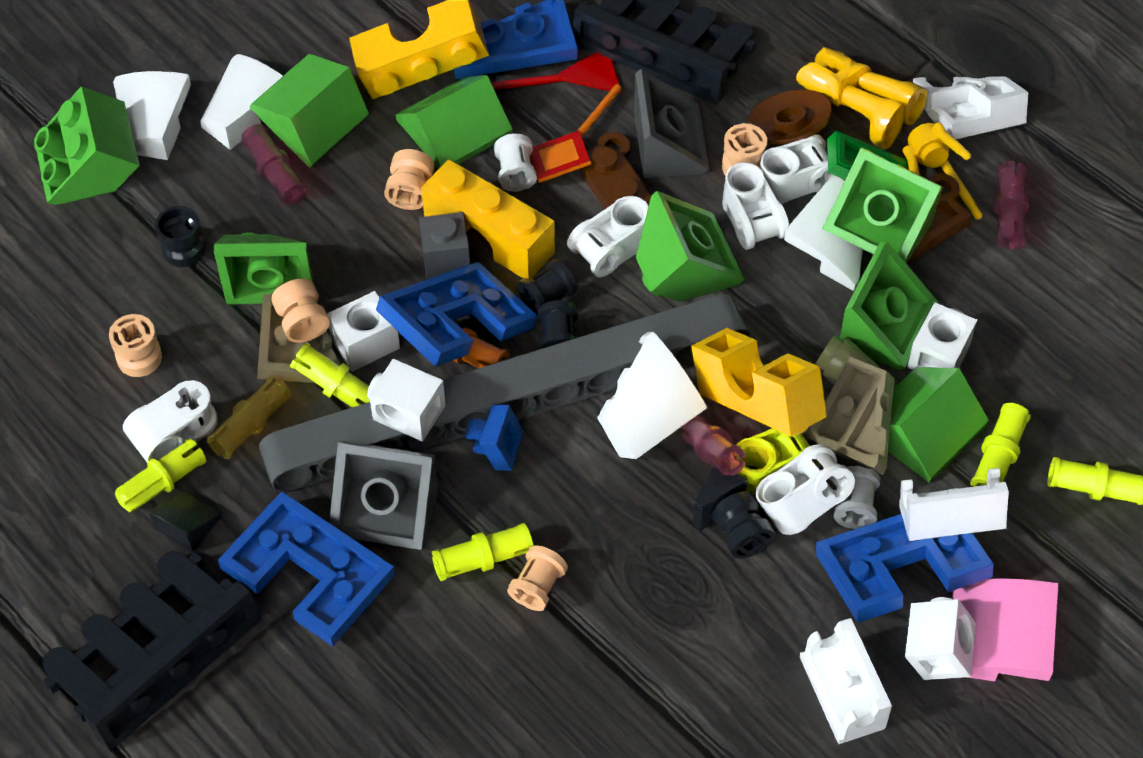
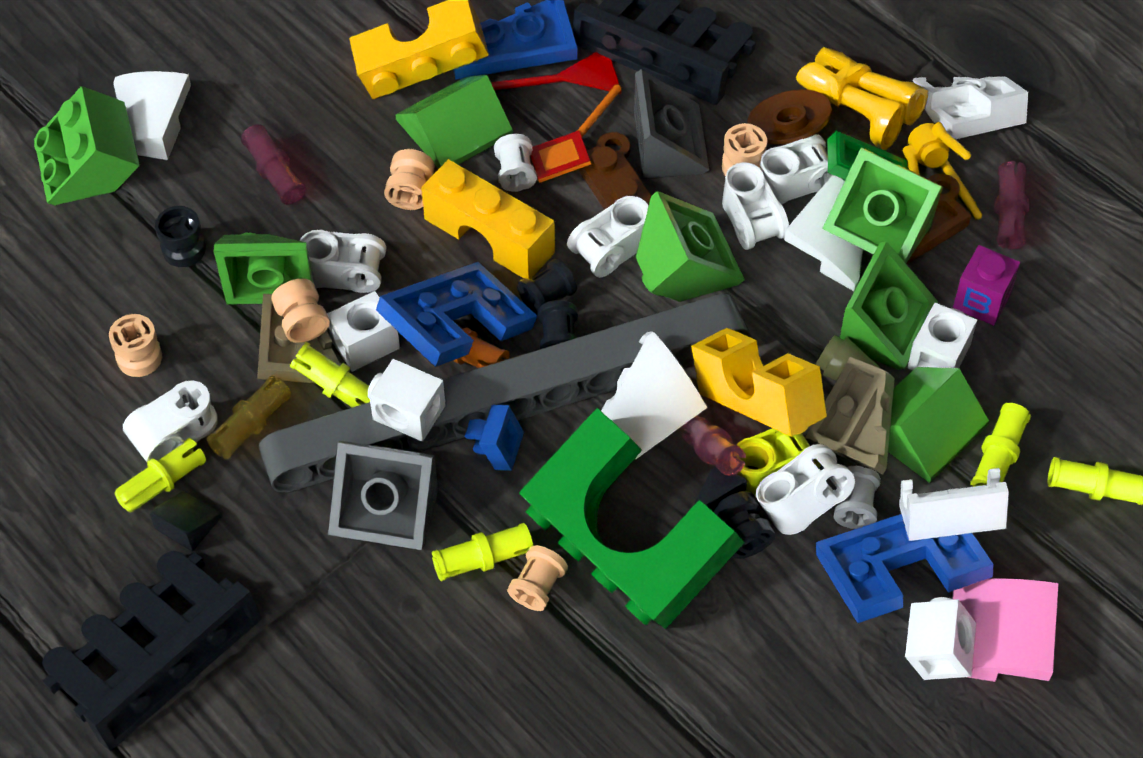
(229, 108): white slope -> none
(312, 107): bright green slope -> none
(340, 261): none -> white piece
(346, 570): blue plate -> none
(443, 243): dark grey brick -> none
(655, 579): none -> green arch
(846, 683): white hinge -> none
(986, 285): none -> magenta brick

